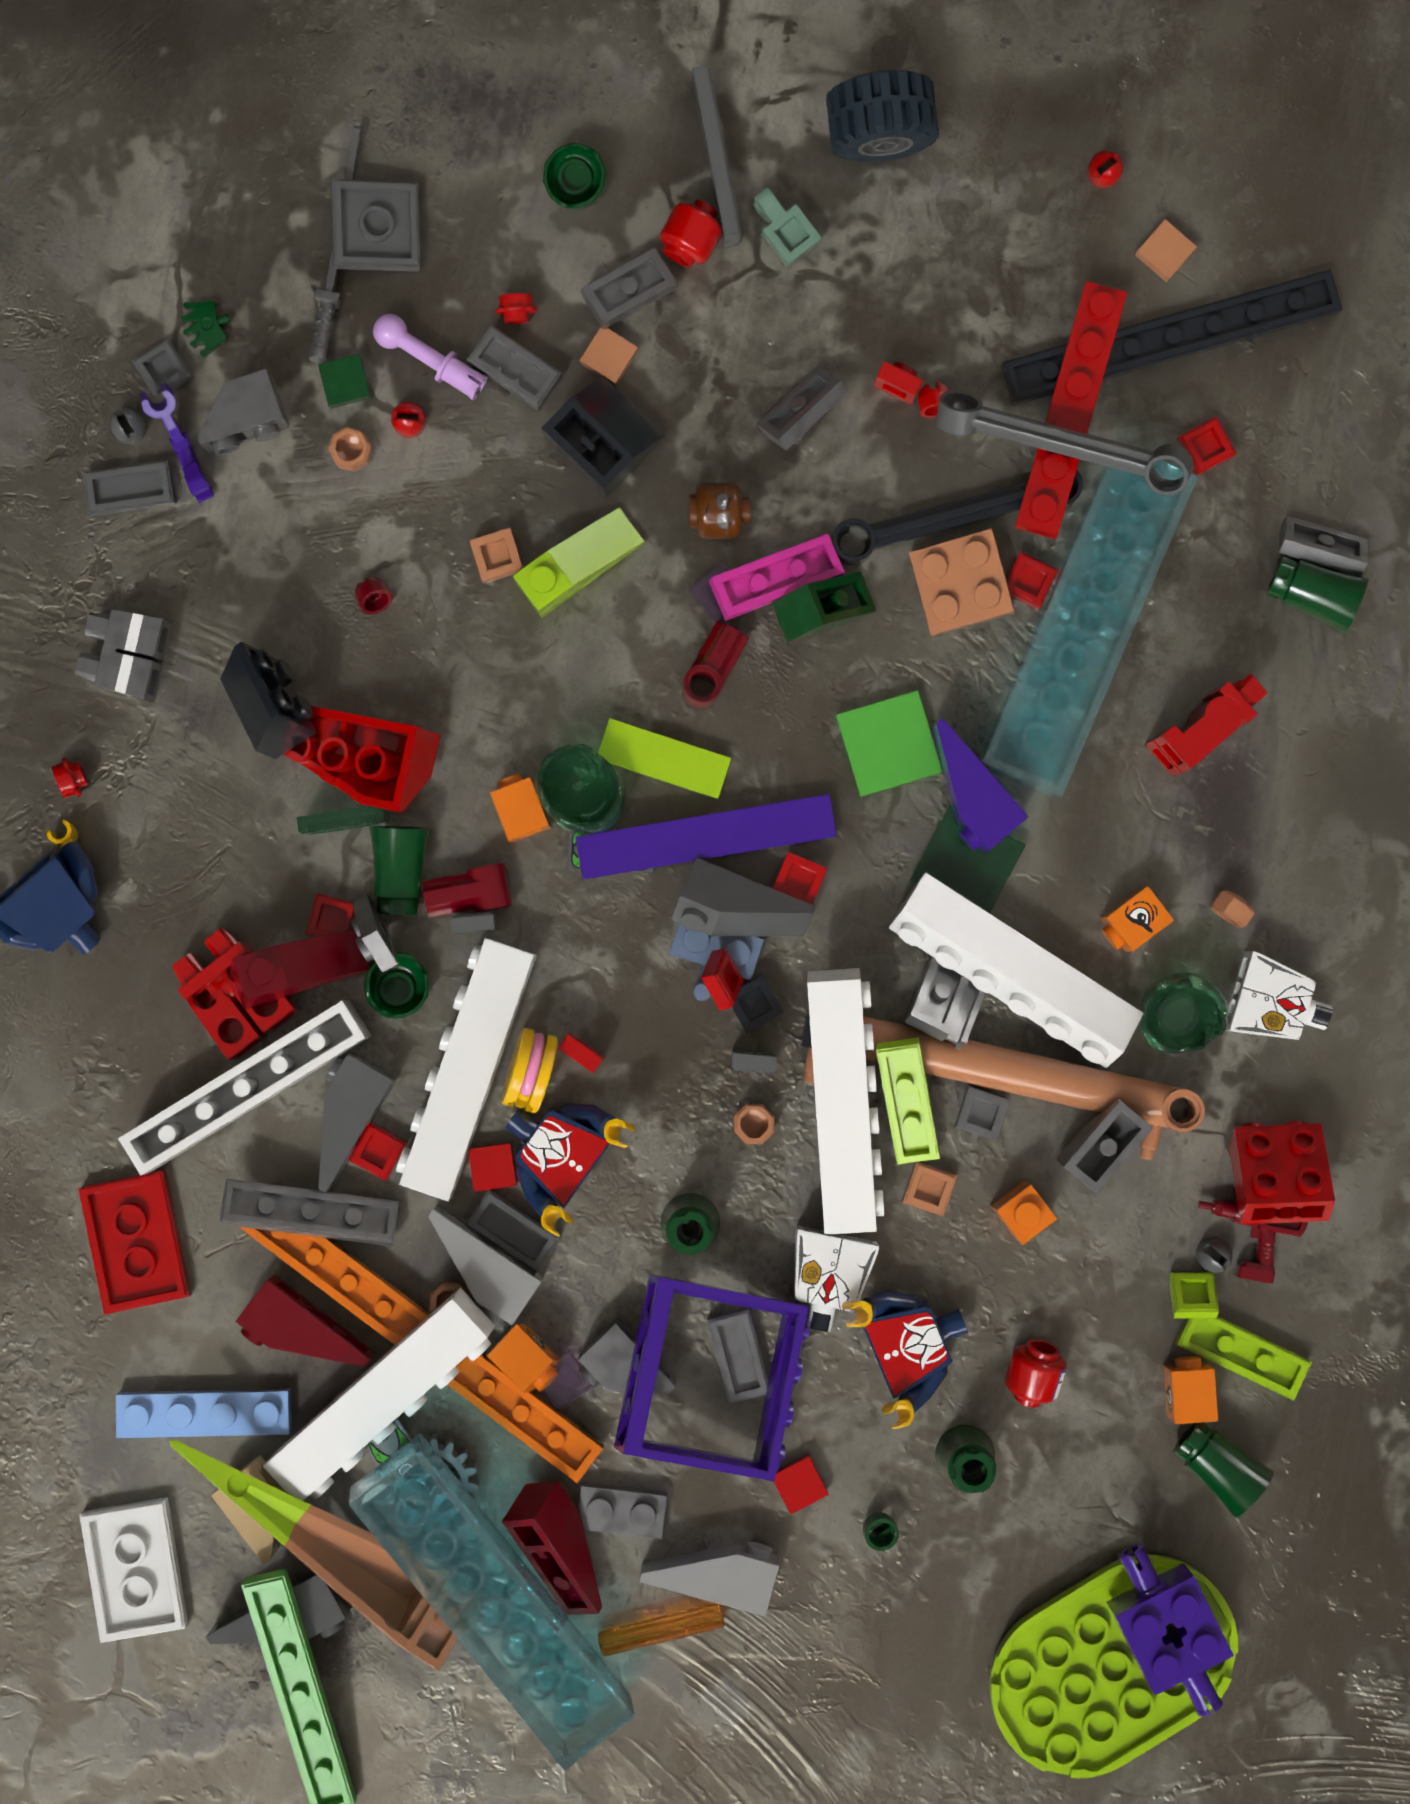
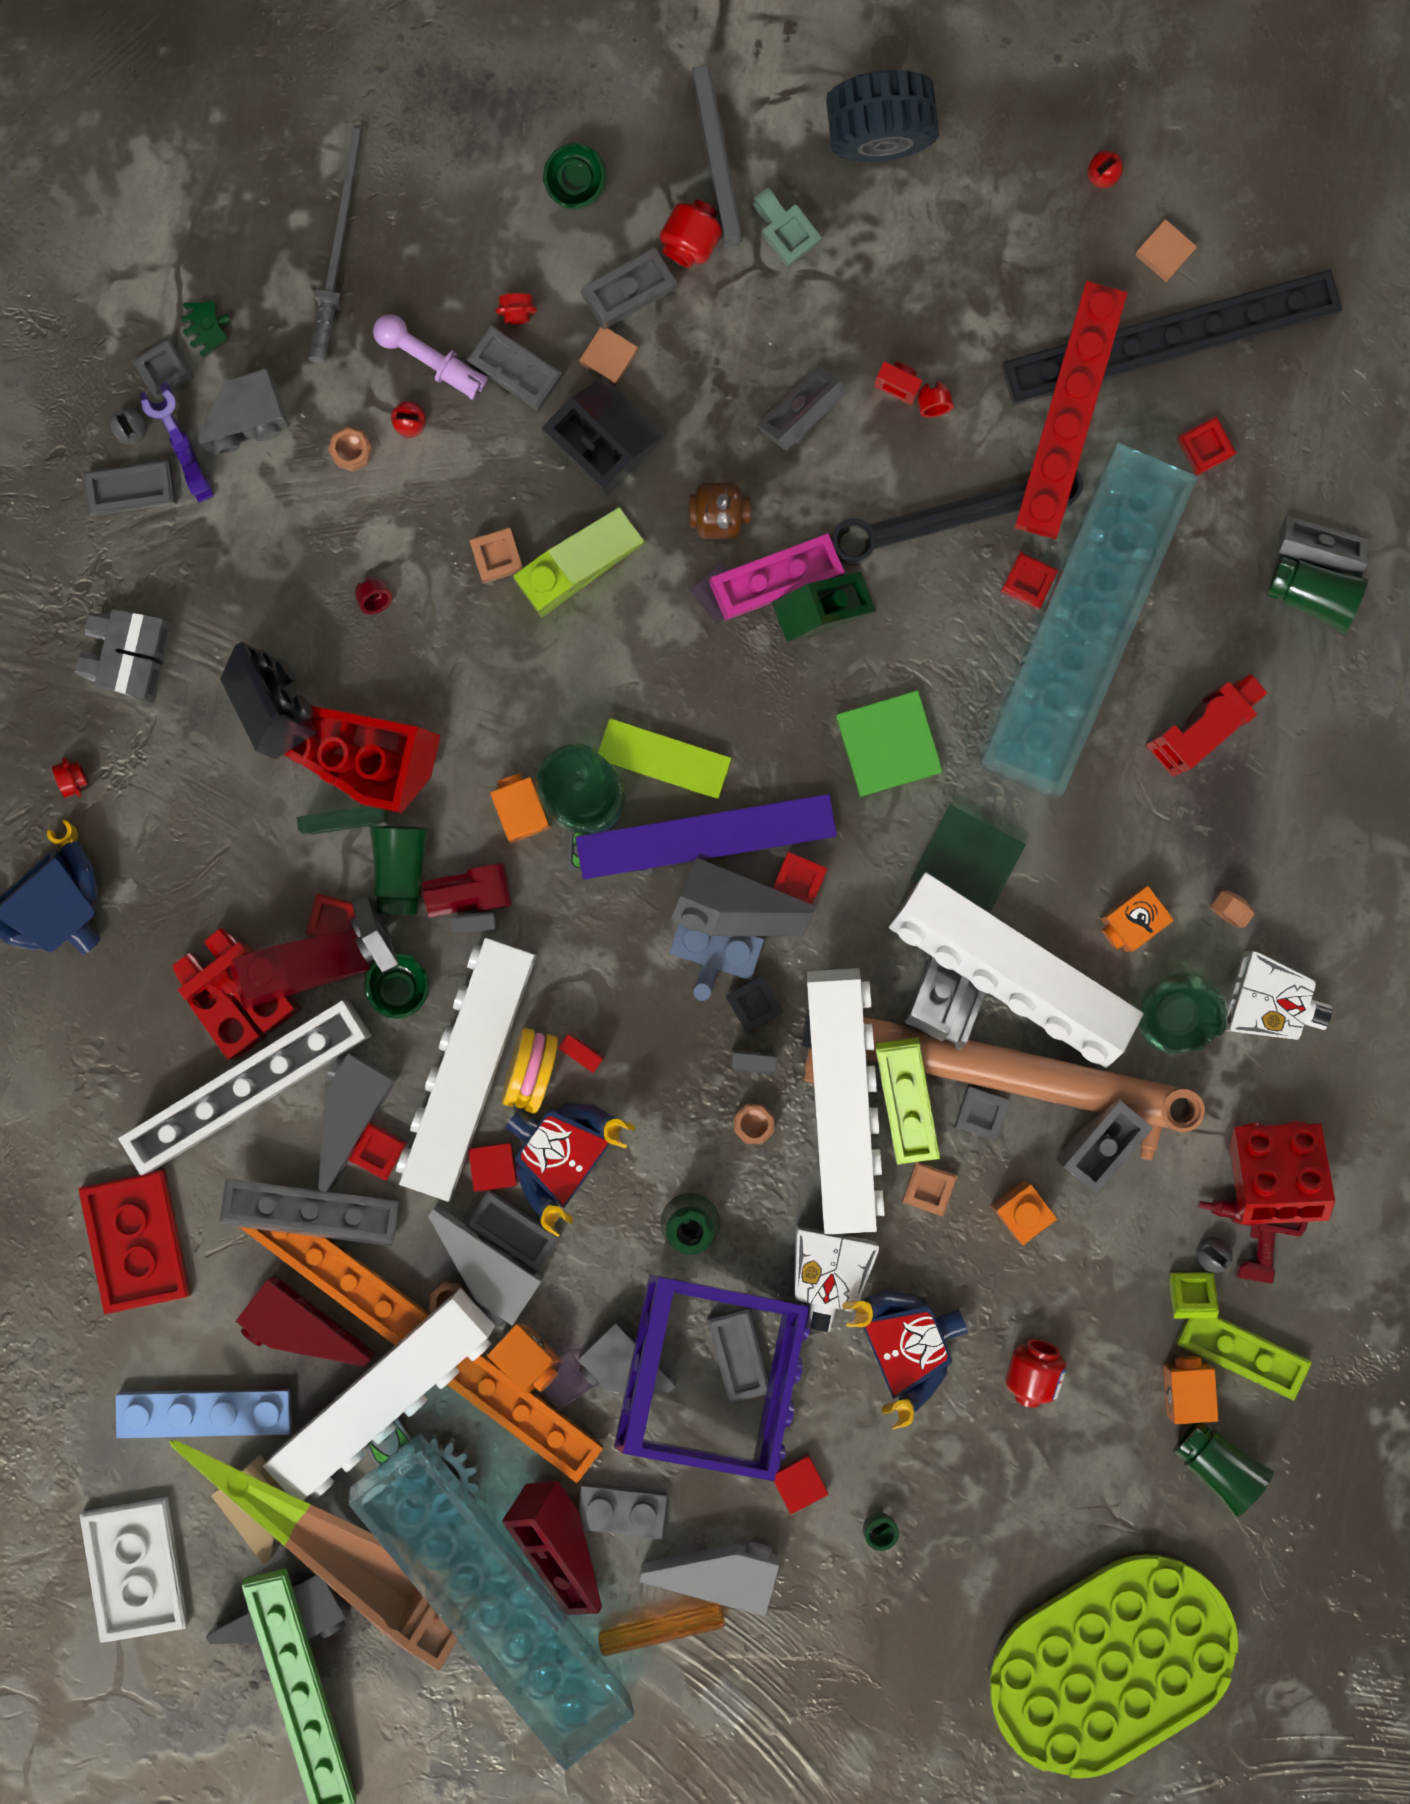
(344, 381): dark green tile -> none
(375, 225): dark grey tile -> none
(715, 663): dark red piece -> none
(722, 979): red tile -> none
(961, 1445): dark green plant -> none
(962, 582): nougat plate -> none
(964, 415): dark grey piece -> none
(977, 798): dark purple slope -> none
(1186, 1651): dark purple brick -> none

